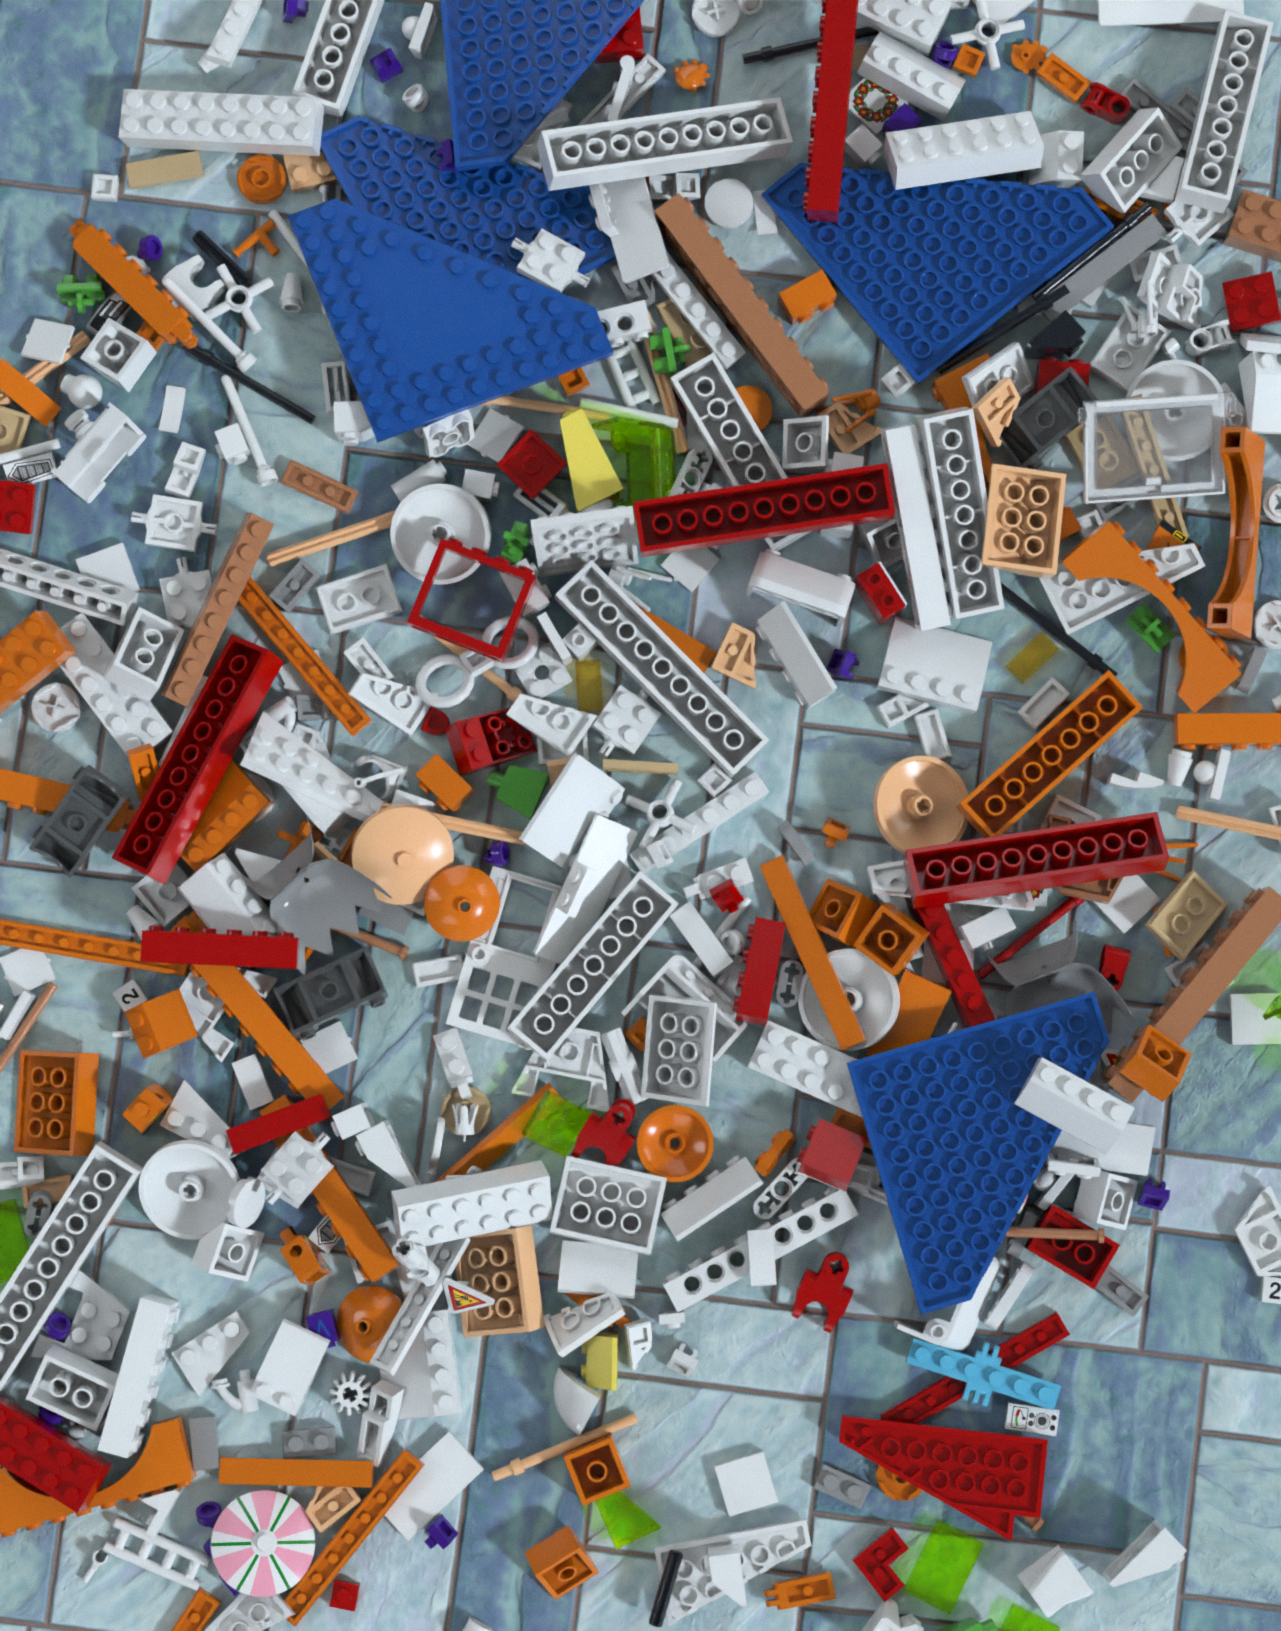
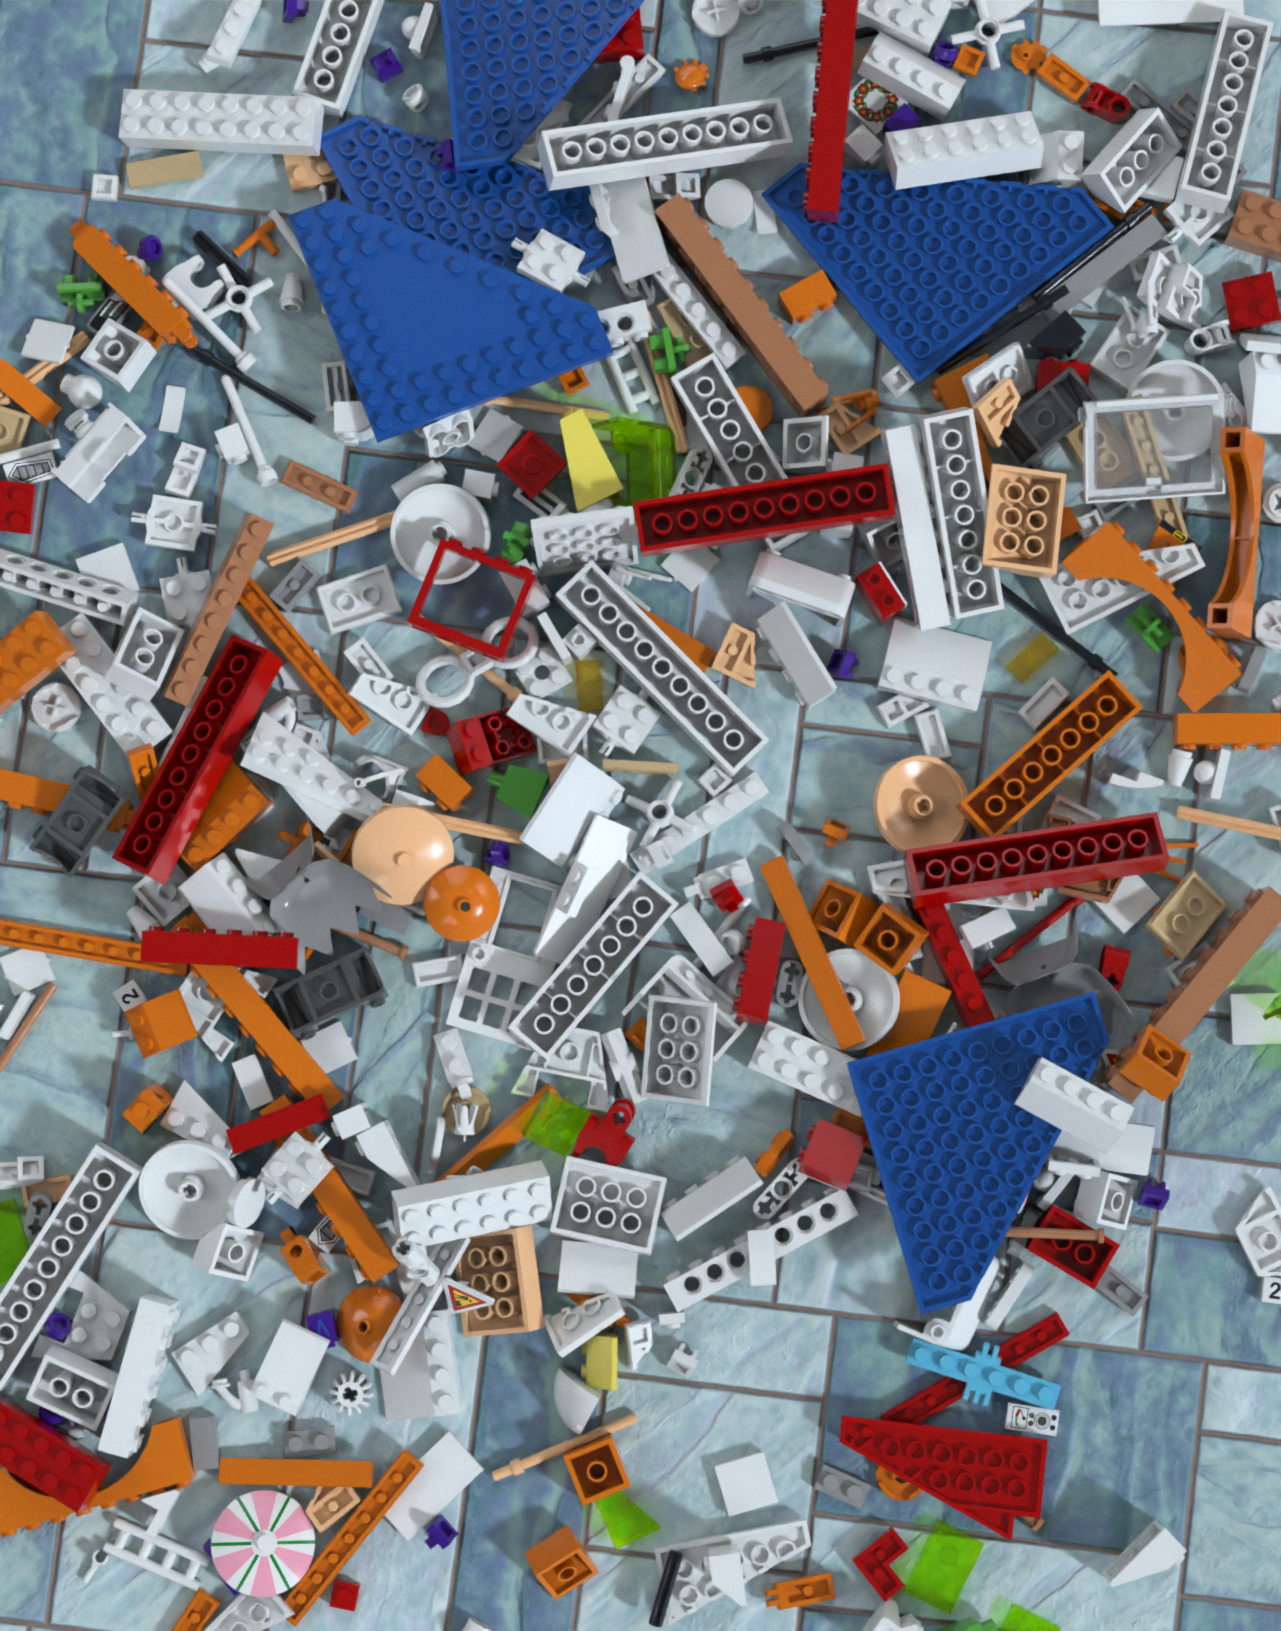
(56, 1102): orange slope -> none
(208, 1513): dark purple tile -> none
(262, 179): orange tile -> none
(379, 1421): white slope -> none
(628, 412): bar -> none
(680, 1162): orange dish -> none
(825, 1288): red piece -> none
(1054, 1581): white piece -> none
(1170, 347): white hand -> none

